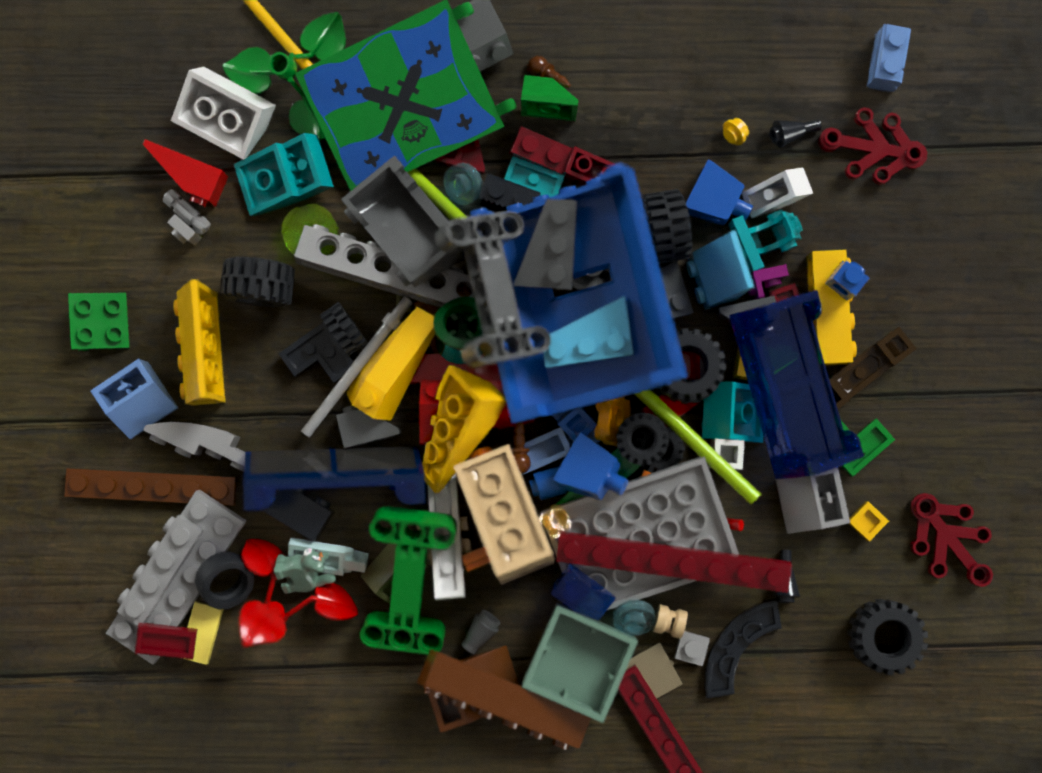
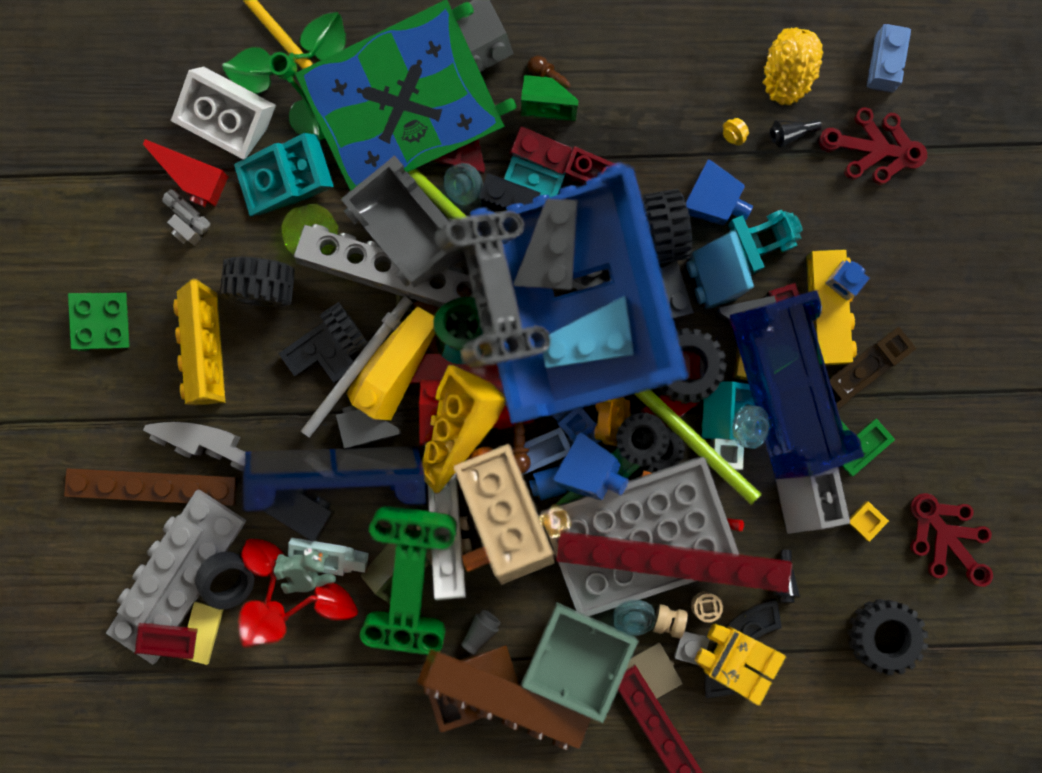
(134, 398): medium blue slope -> none
(582, 593): clear blue slope -> none
(702, 607): none -> tan wheel
(729, 662): none -> yellow hips
(750, 426): none -> clear light blue plate
(769, 277): magenta bracket -> none
(778, 192): white slope -> none
(792, 65): none -> yellow piece

